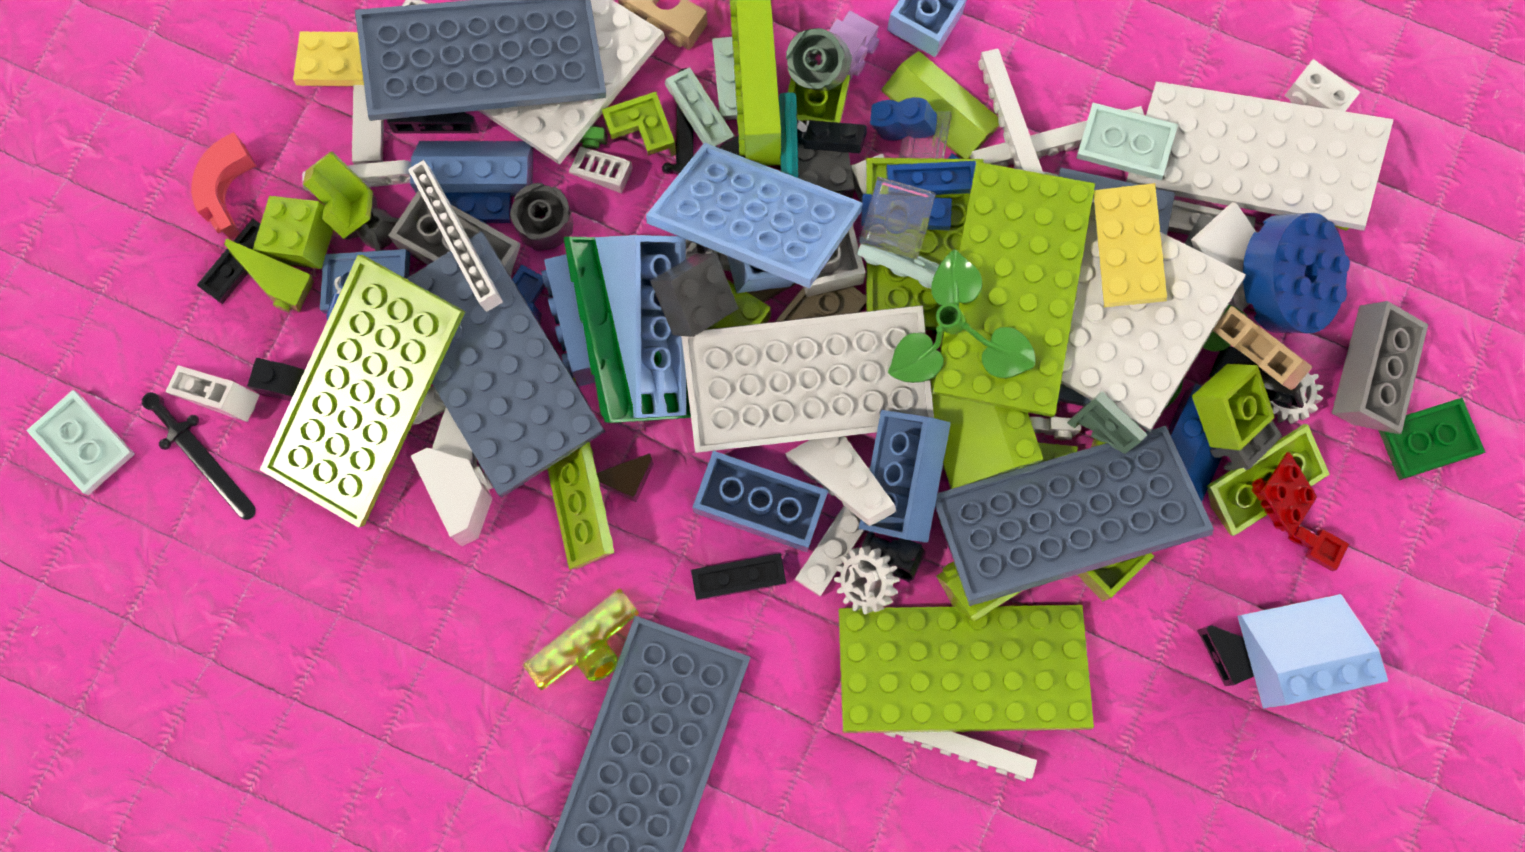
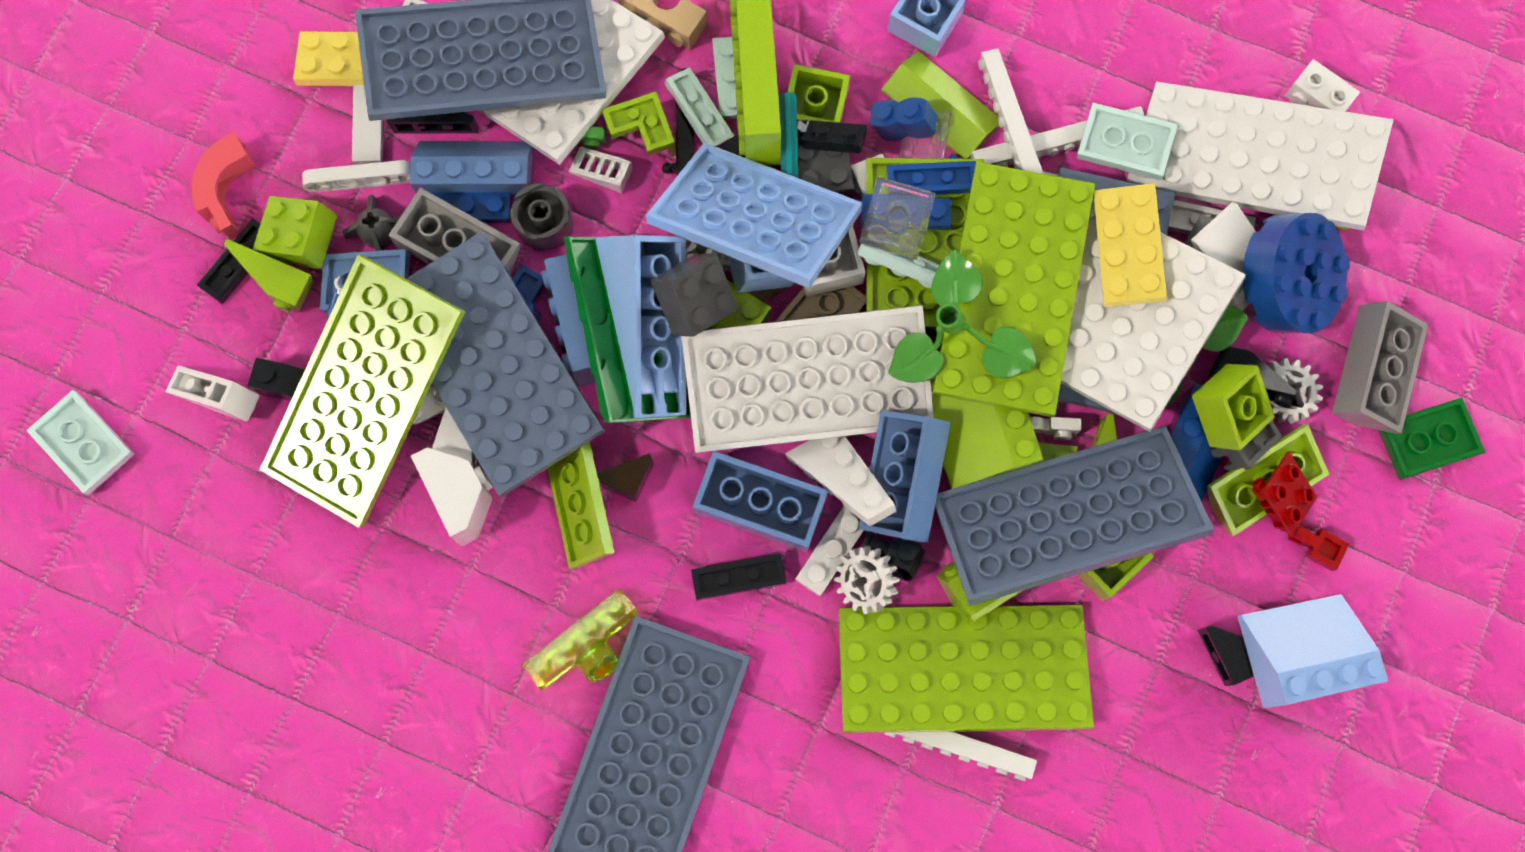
(198, 455): black sword -> none
(342, 192): lime panel -> none
(455, 236): white piece -> none
(804, 67): sand green brick -> none
(860, 38): lavender brick -> none
(1109, 423): sand green wing -> none
(1262, 348): tan arch -> none

